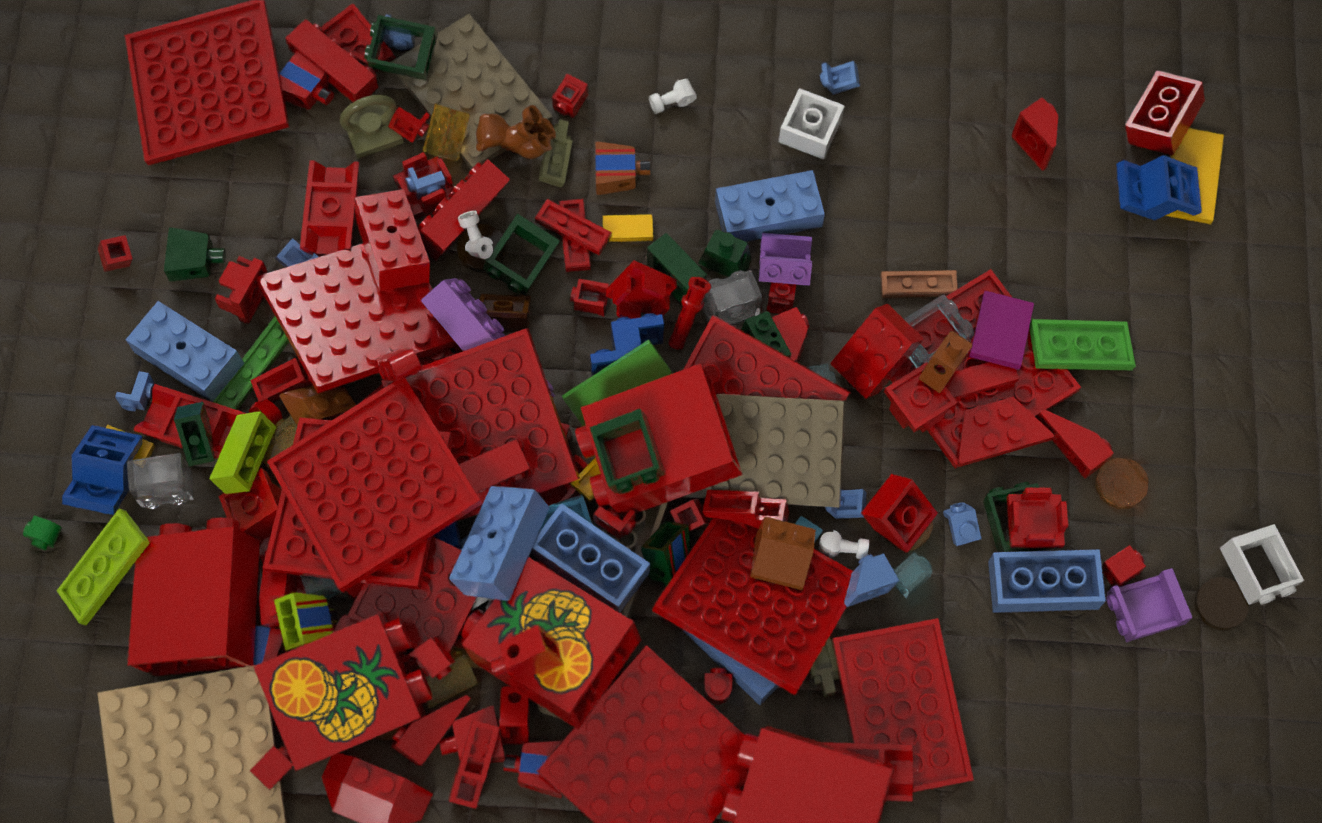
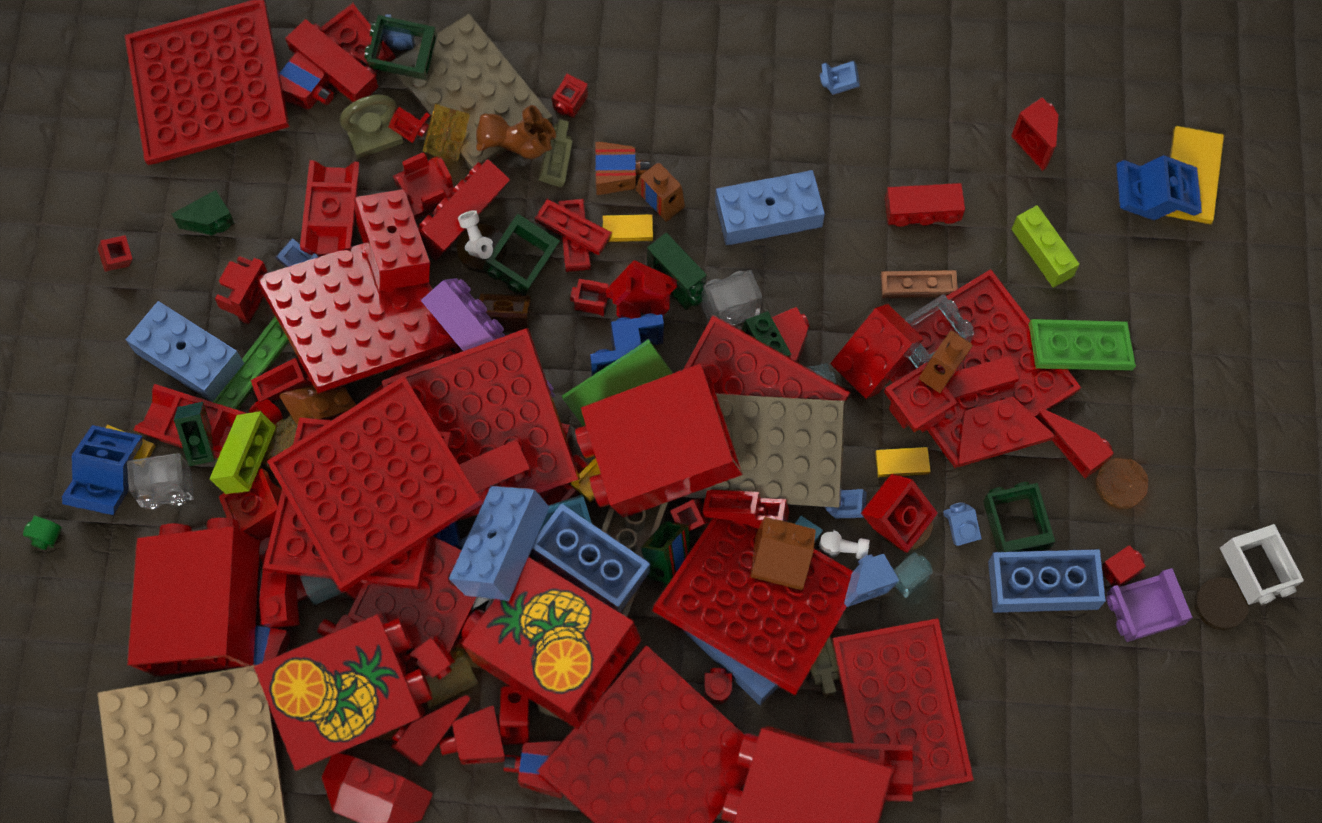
(103, 566): lime tile -> none
(140, 394): medium blue bracket -> none
(190, 255): dark green torso -> none
(204, 215): none -> dark green slope
(272, 767): red brick -> none
(304, 618): lime torso -> none
(398, 364): red beam -> none
(424, 185): medium blue bracket -> none
(473, 764): red slope -> none
(528, 654): red torso -> none
(611, 522): red bracket -> none
(616, 428): dark green window -> none
(659, 187): none -> dark orange torso
(682, 94): white leg -> none
(691, 303): red pin -> none
(726, 254): dark green torso -> none
(781, 297): red window -> none
(785, 259): medium lavender panel -> none
(811, 123): white brick -> none
(902, 462): none -> yellow tile
(924, 204): none -> red brick
(1001, 330): magenta tile -> none
(1036, 519): red panel -> none
(1045, 246): none -> lime brick
(1165, 112): red brick -> none

